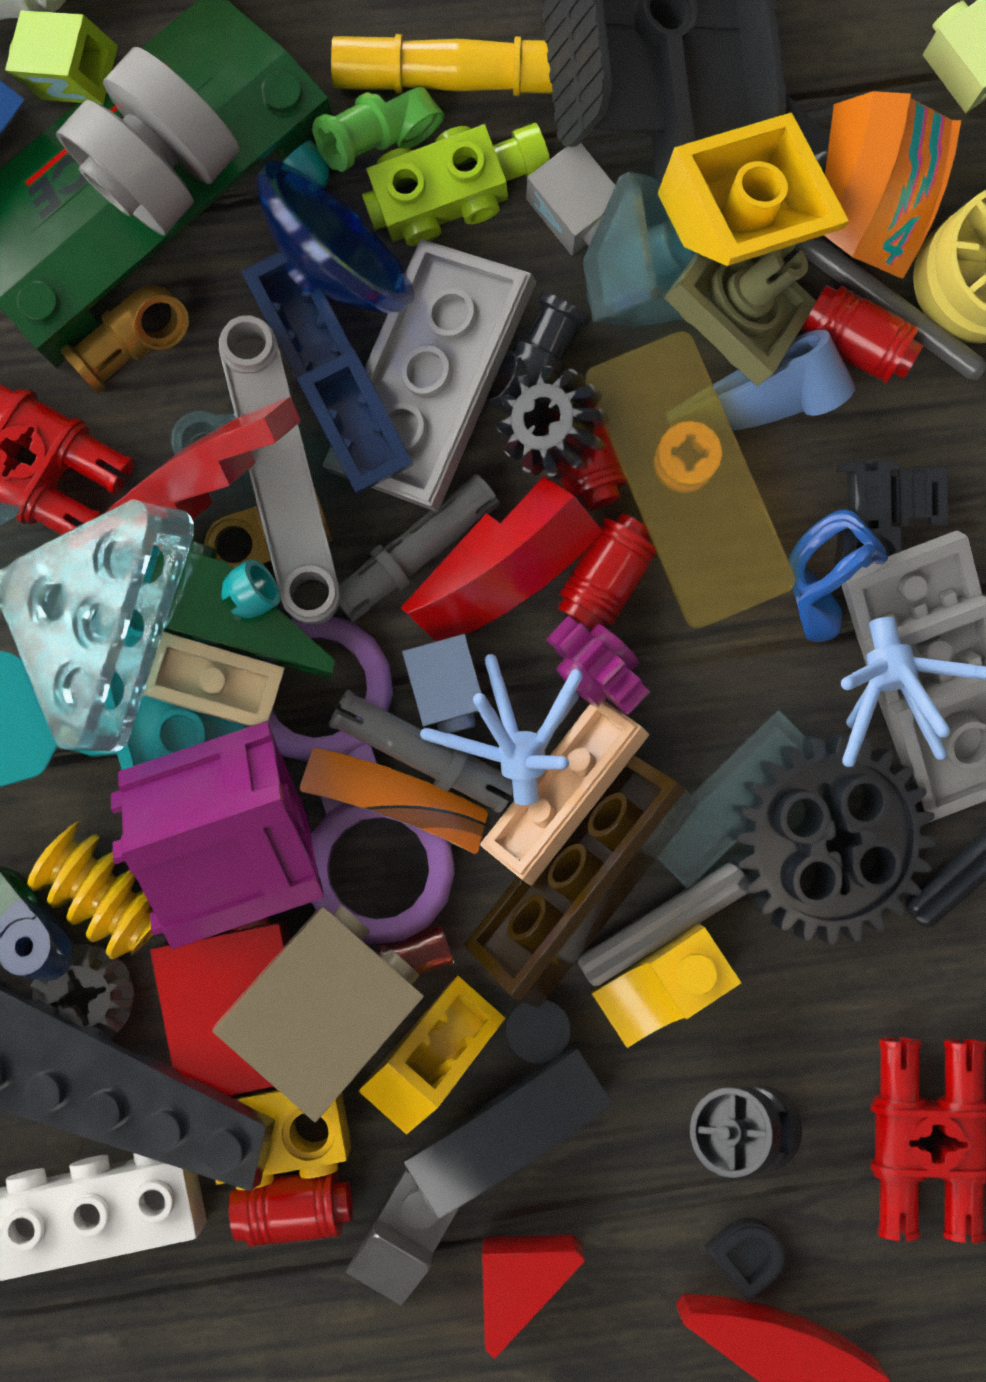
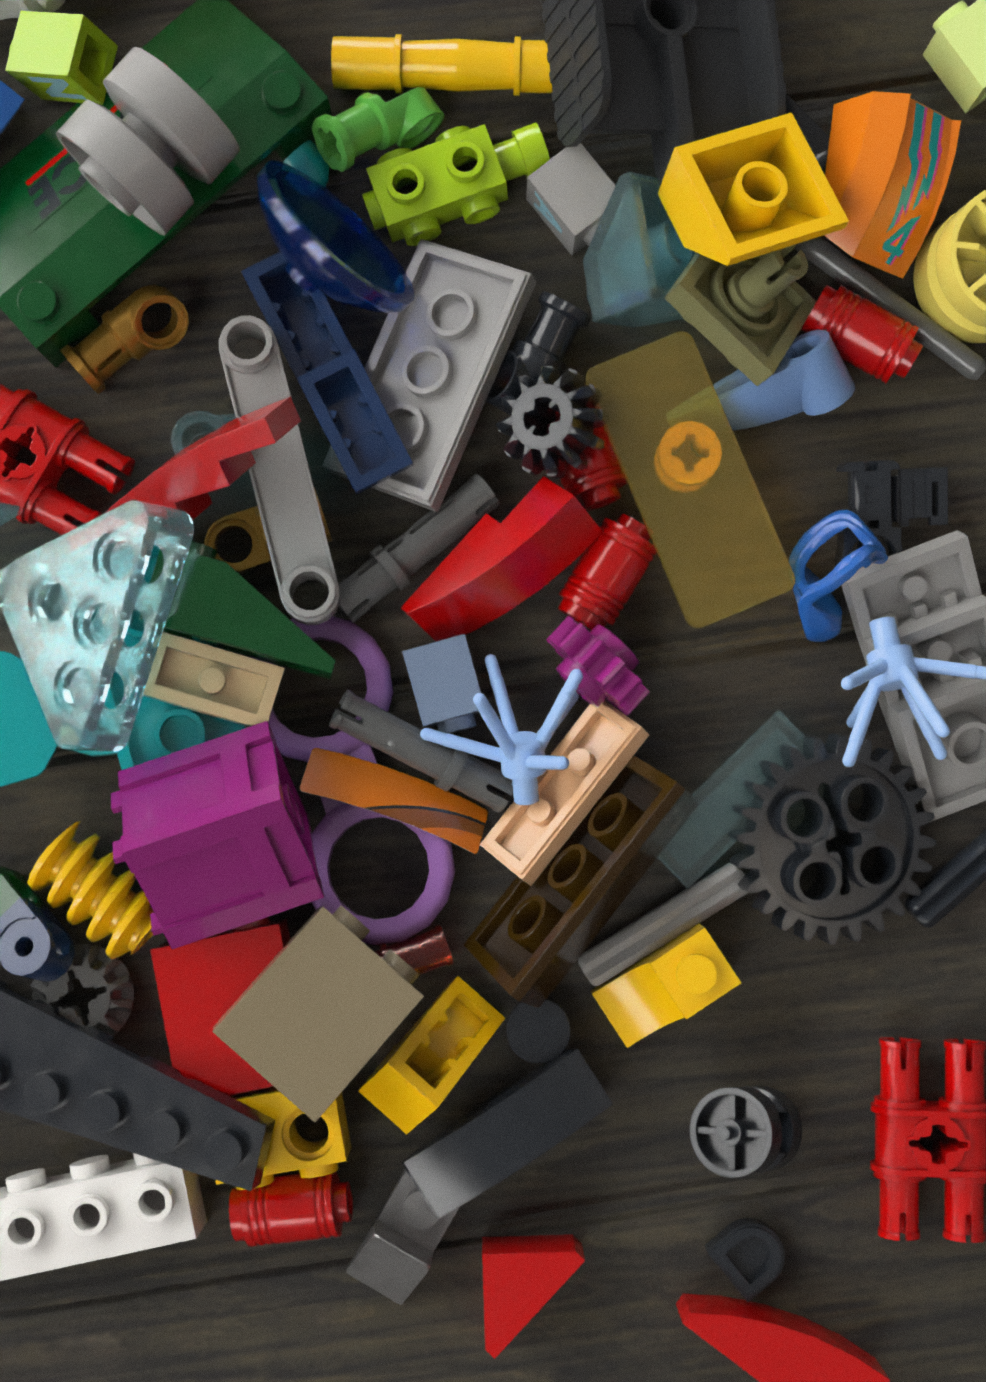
(251, 589): teal hinge -> none

